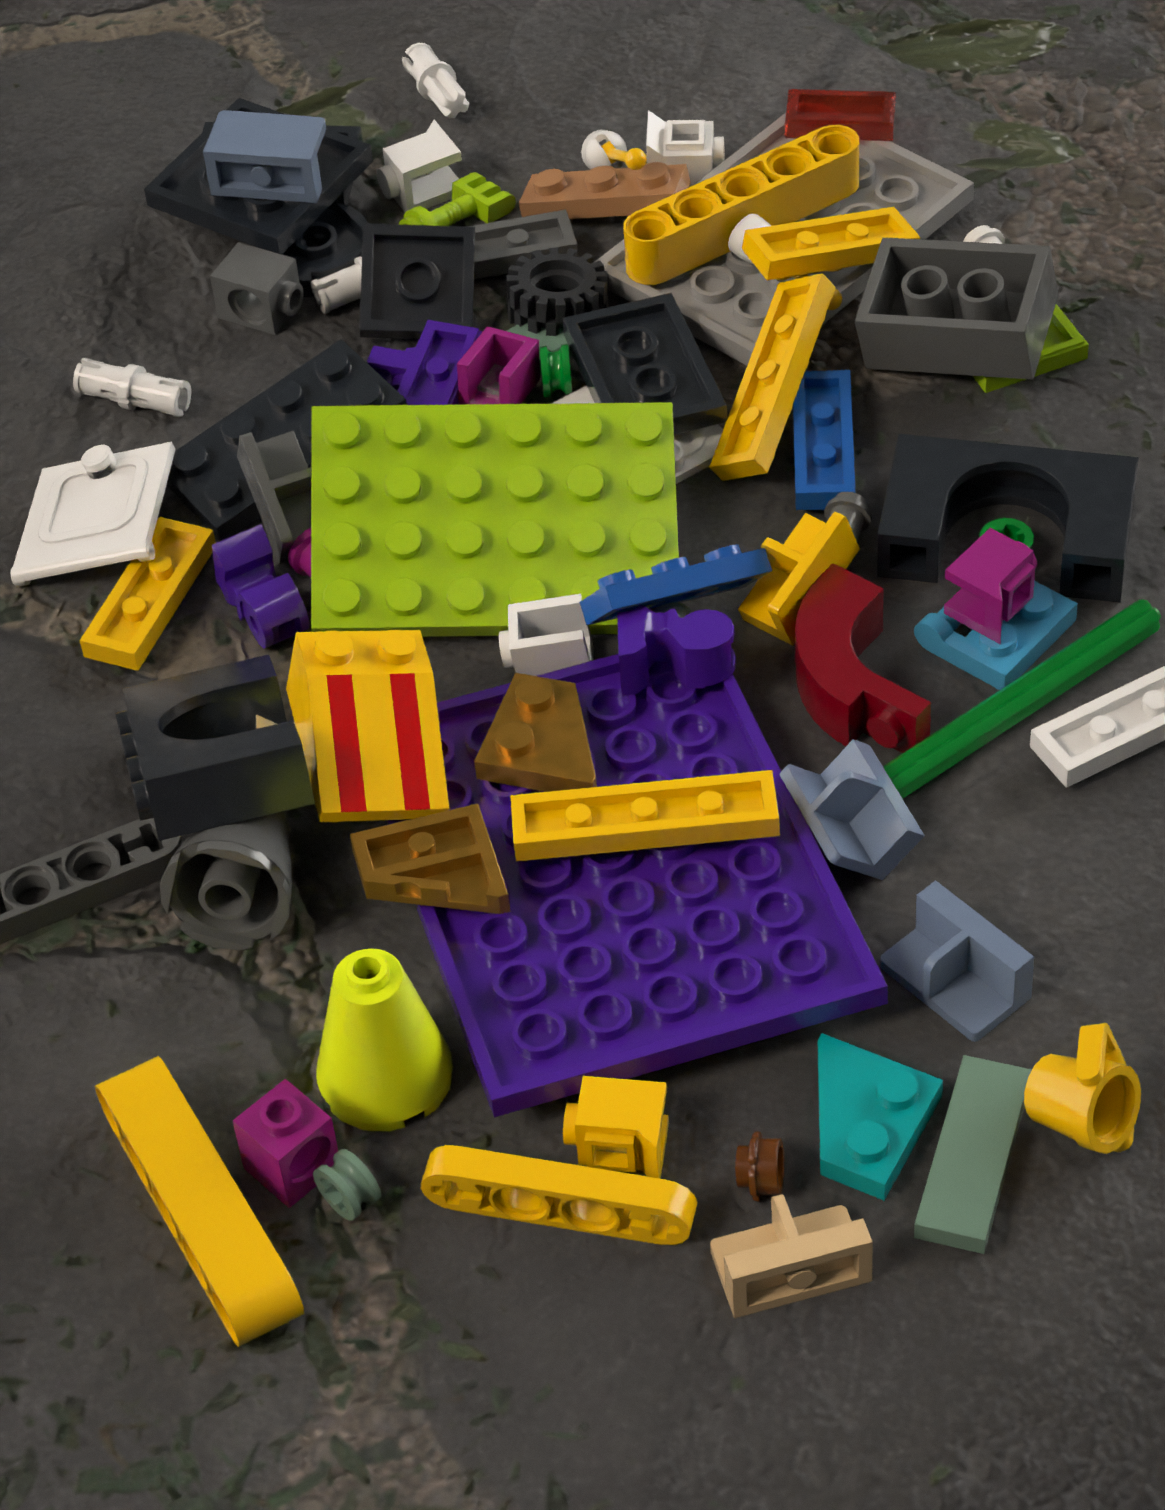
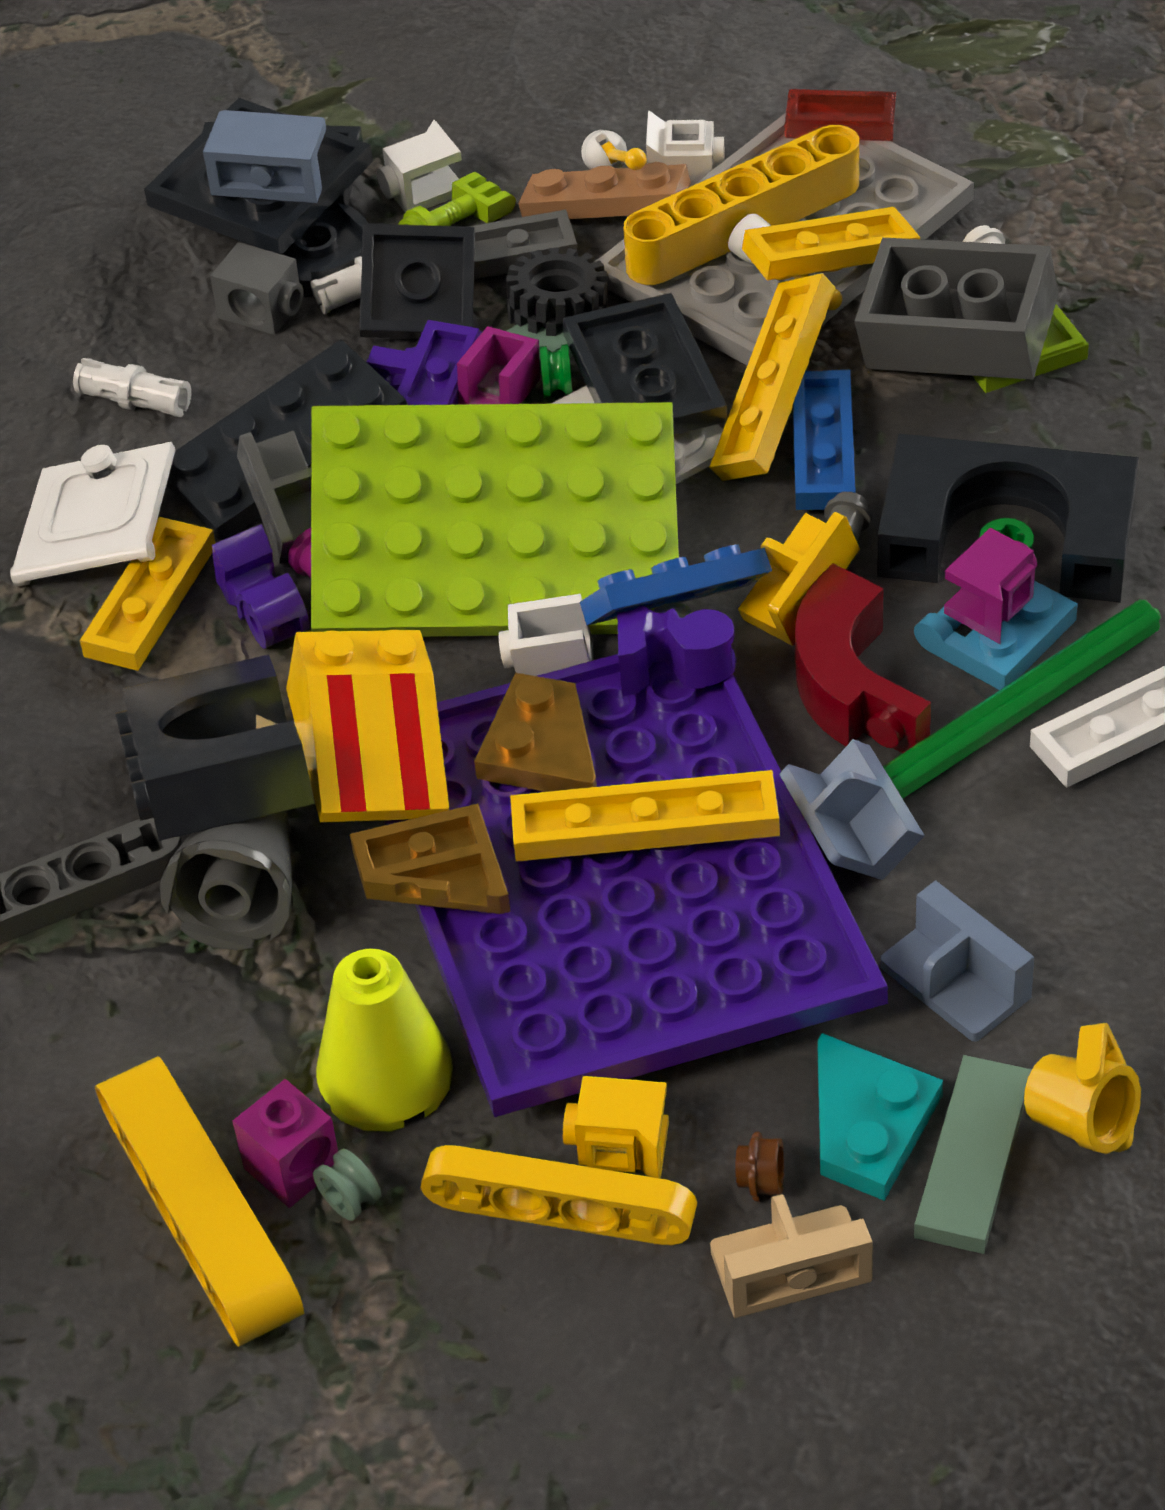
(435, 80): white axle -> none

